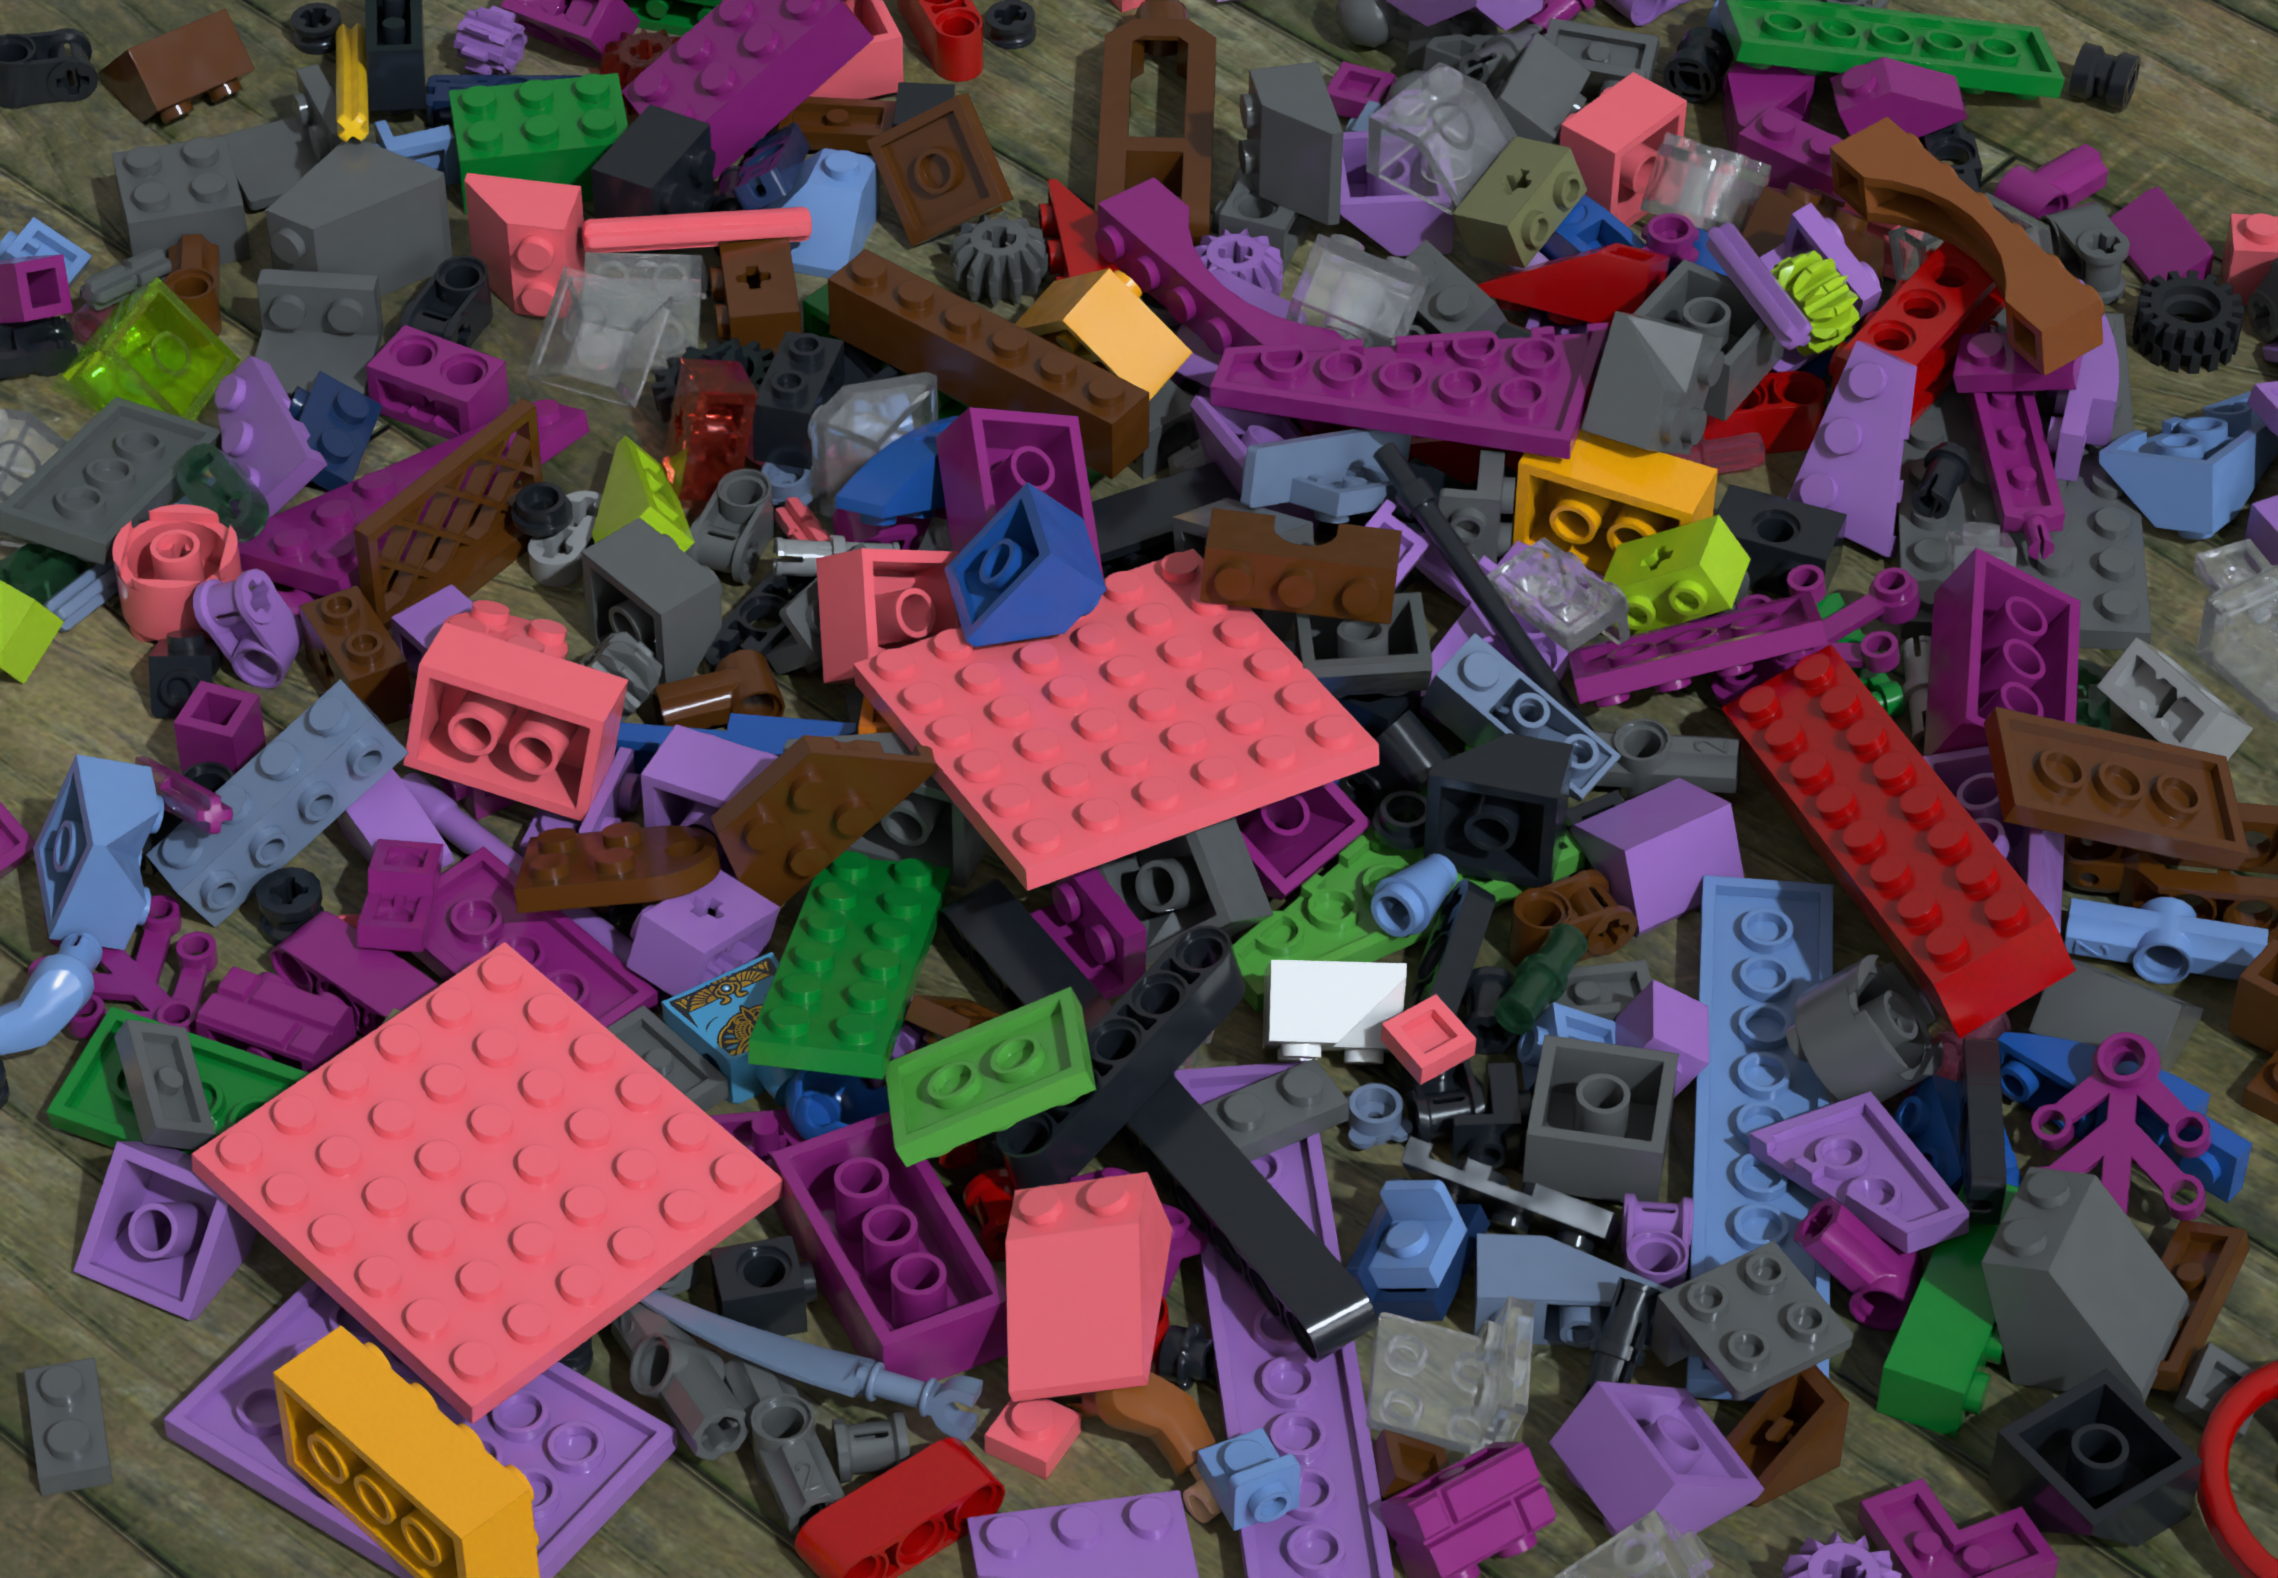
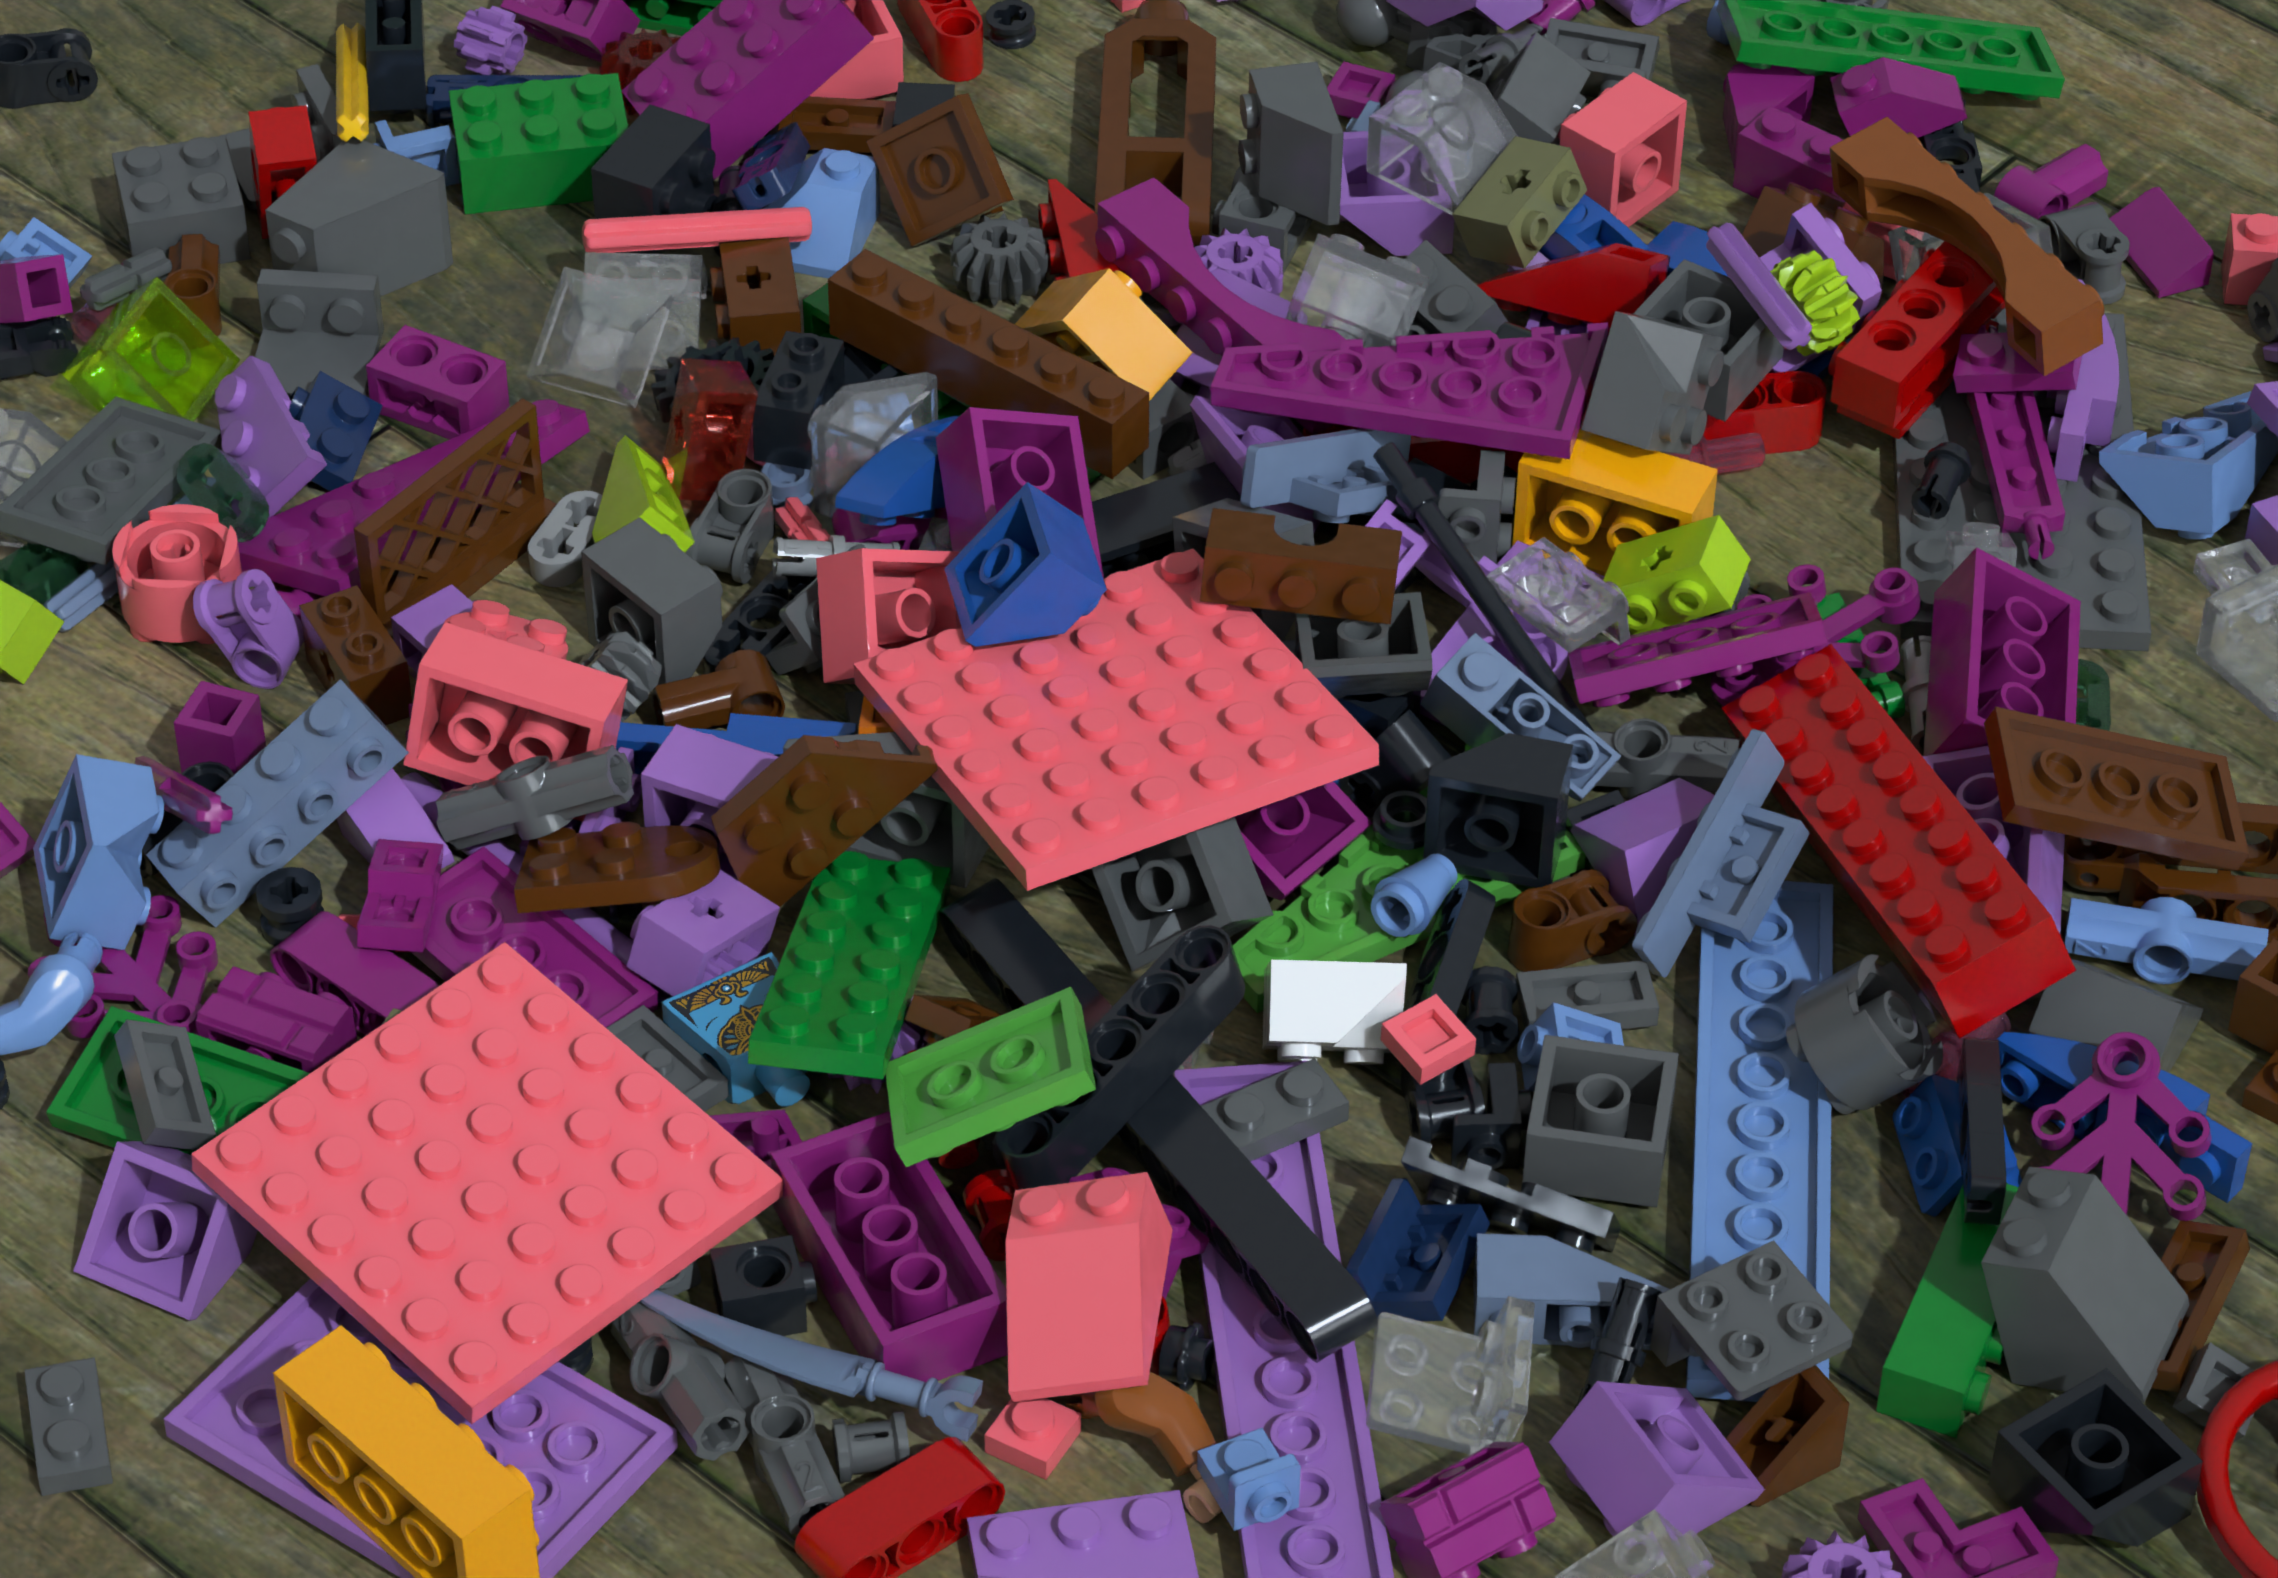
(178, 668): black bracket -> none
(179, 68): reddish brown slope -> none
(279, 154): none -> red brick
(315, 28): black bush -> none
(453, 302): black piece -> none
(525, 237): coral slope -> none
(534, 797): none -> dark grey piece
(541, 510): black plate -> none
(829, 1101): blue hair -> none
(1096, 931): magenta bracket -> none
(1376, 1116): sand blue plate -> none
(1405, 1461): reddish brown plate -> none
(1421, 1236): medium blue bracket -> none
(1541, 978): clear green pin -> none
(1657, 1239): medium lavender piece -> none
(1670, 1023): medium lavender brick -> none
(1671, 236): magenta plate -> none
(1698, 64): black wheel -> none
(1704, 183): clear brick -> none
(1729, 863): none -> sand blue bracket
(1782, 536): black brick -> none
(1860, 447): medium lavender wing -> none
(1867, 1166): medium lavender wing -> none
(1868, 1266): magenta piece -> none
(2104, 76): black wheel -> none
(2161, 325): black tyre -> none
(2172, 702): light grey brick -> none

